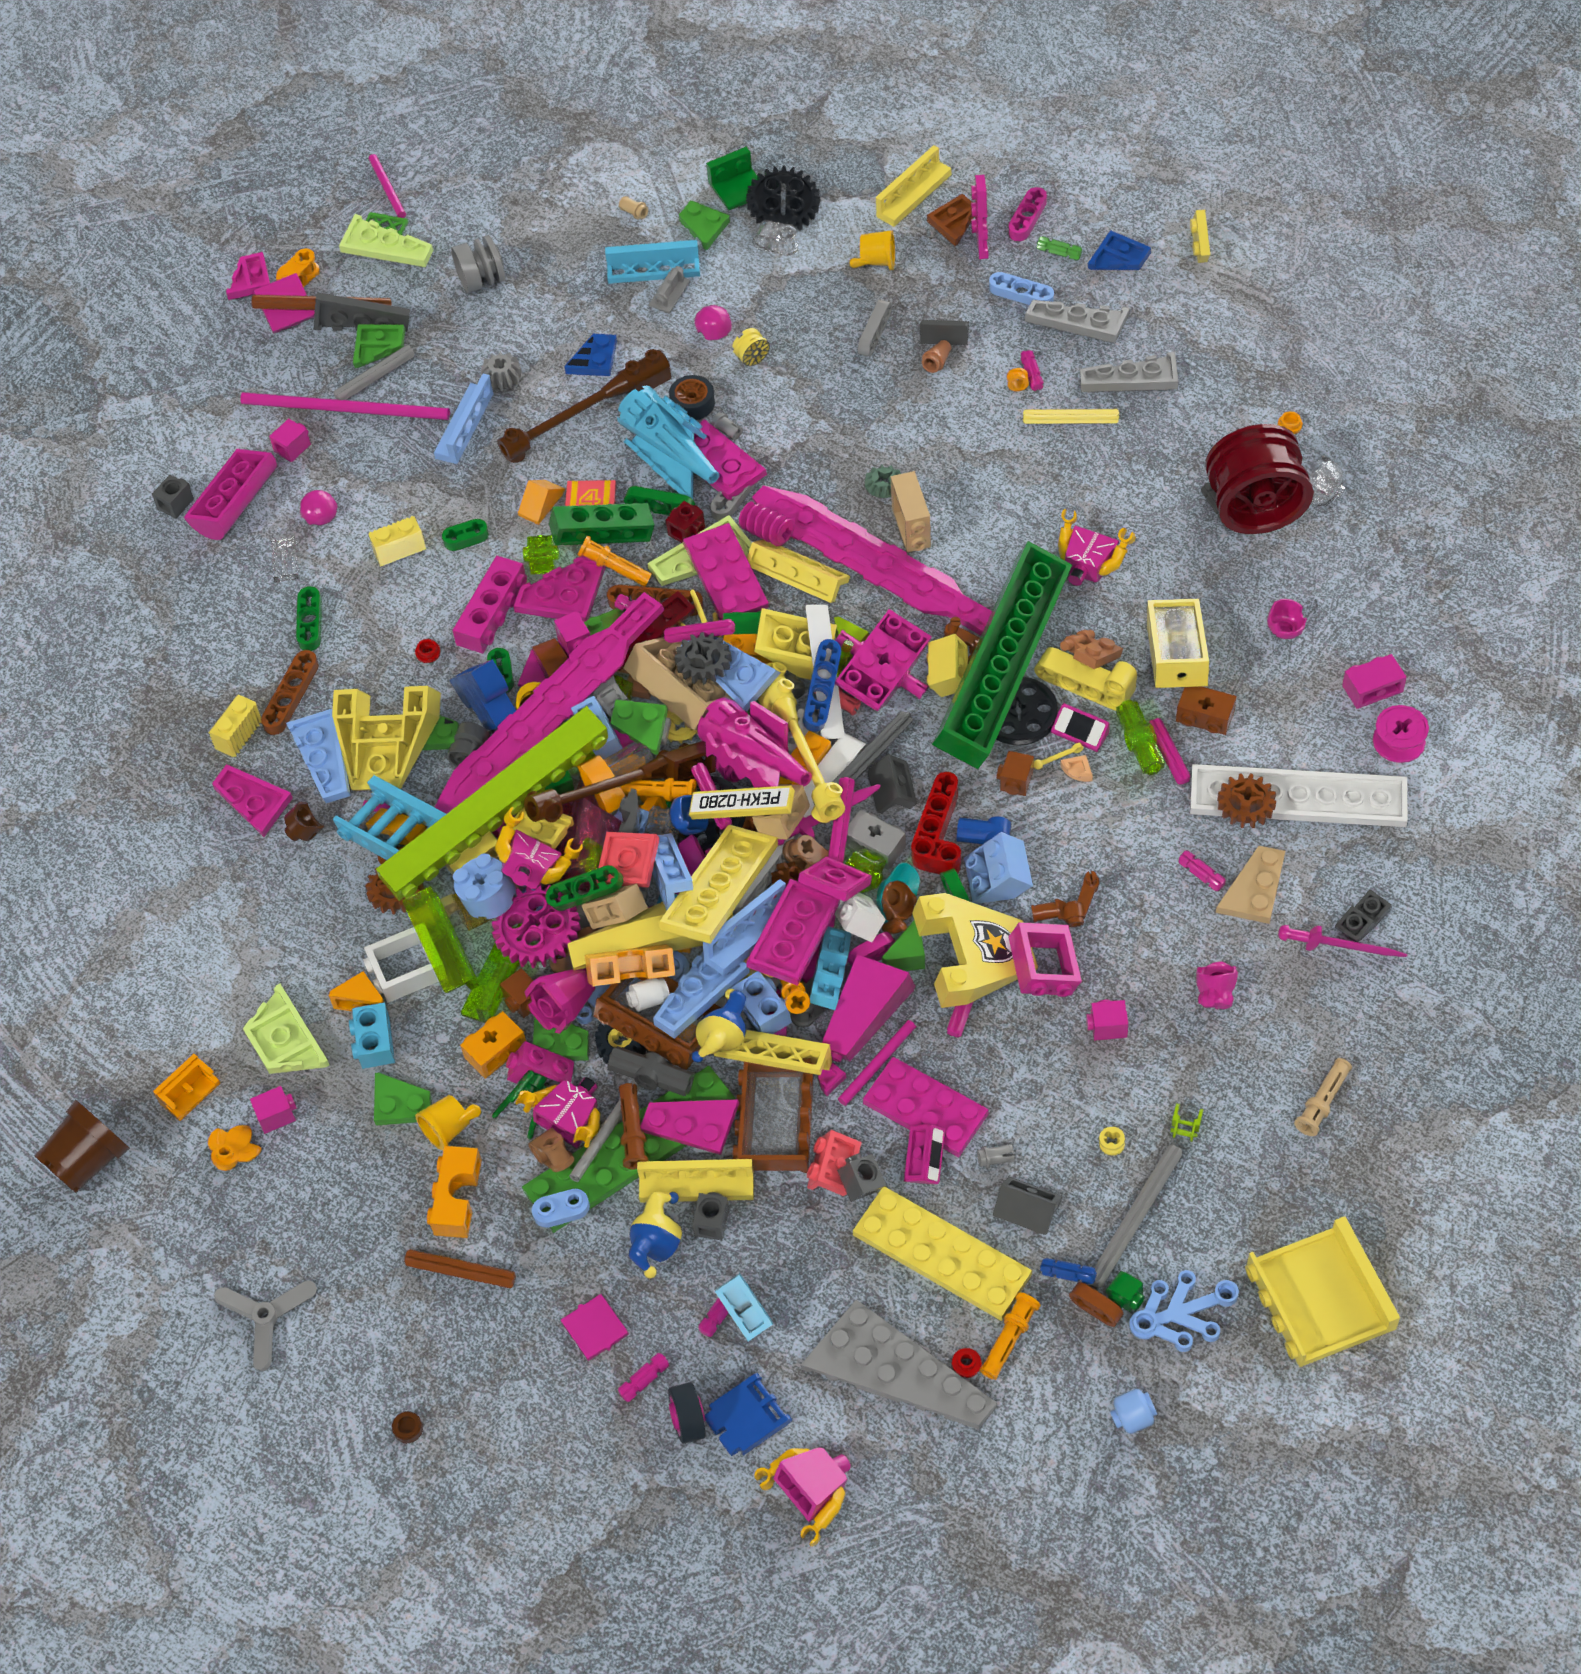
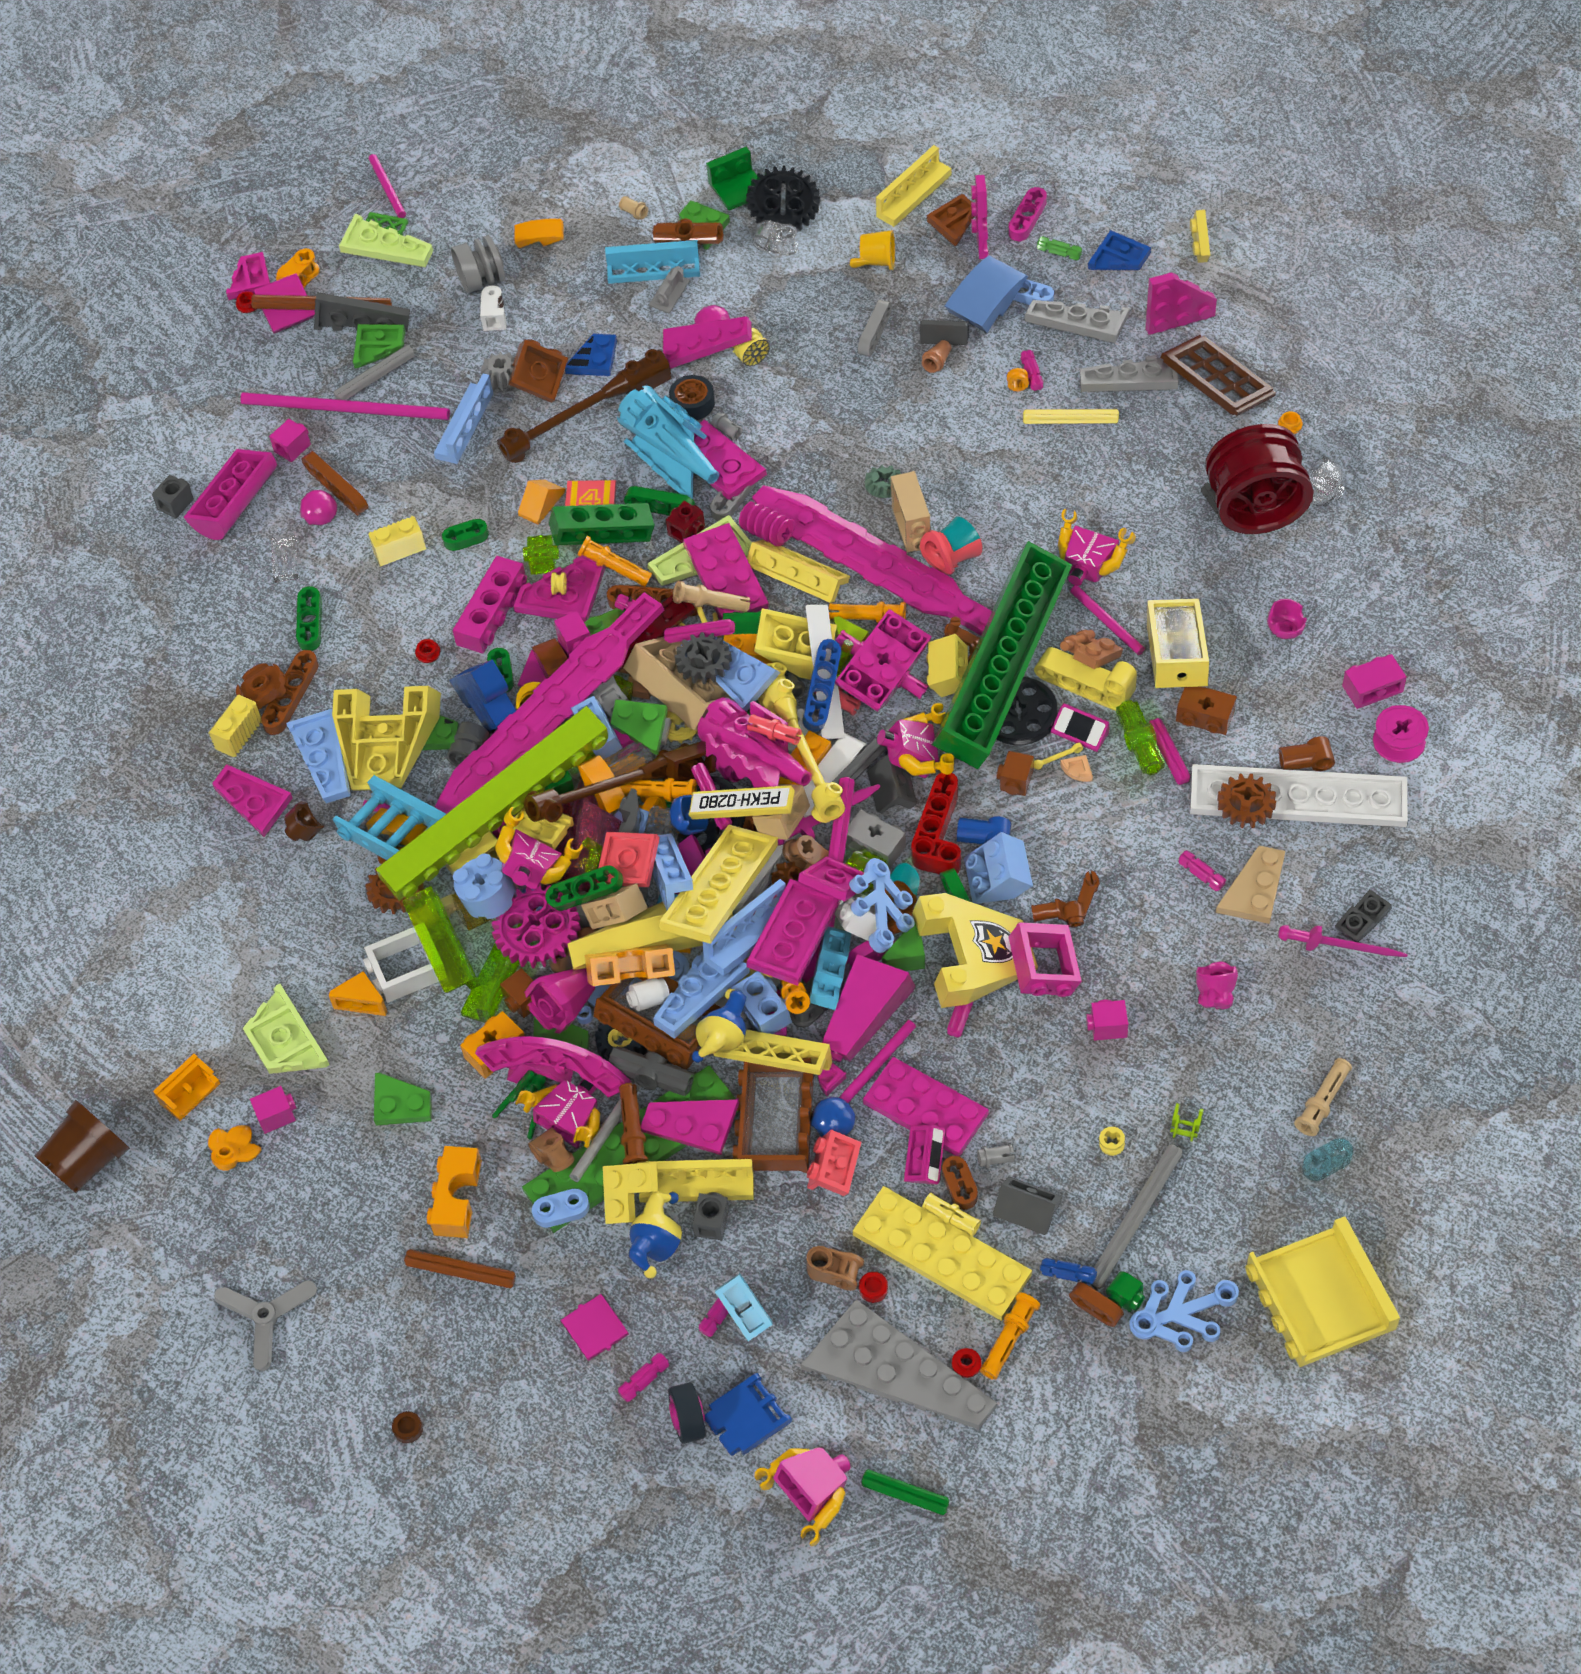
(244, 302): none -> red plate
(272, 684): none -> dark orange plate
(335, 483): none -> dark orange beam
(377, 1034): medium azure brick -> none
(445, 1120): yellow hat -> none
(492, 309): none -> white leg
(538, 370): none -> dark orange plate
(541, 230): none -> light orange slope
(555, 1054): none -> dark pink tile
(558, 583): none -> light yellow bush
(619, 1188): none -> light yellow plate
(687, 230): none -> dark orange piece
(699, 340): none -> dark pink wing
(700, 596): none -> tan pin
(774, 729): none -> coral pin
(833, 1115): none -> blue hair
(836, 1267): none -> medium nougat piece
(854, 1184): dark grey brick -> none
(866, 612): none -> light orange pin
(873, 1287): none -> red tile
(879, 875): none -> light blue plant
(905, 1492): none -> green axle
(911, 744): none -> torso
(951, 545): none -> coral hat
(951, 1214): none -> light yellow pin
(965, 1180): none -> dark orange beam
(986, 293): none -> medium blue slope
(1104, 617): none -> dark pink bar
(1133, 1411): light blue head -> none
(1176, 303): none -> dark pink plate
(1188, 349): none -> reddish brown piece
(1314, 754): none -> dark orange piece
(1329, 1164): none -> clear light blue beam

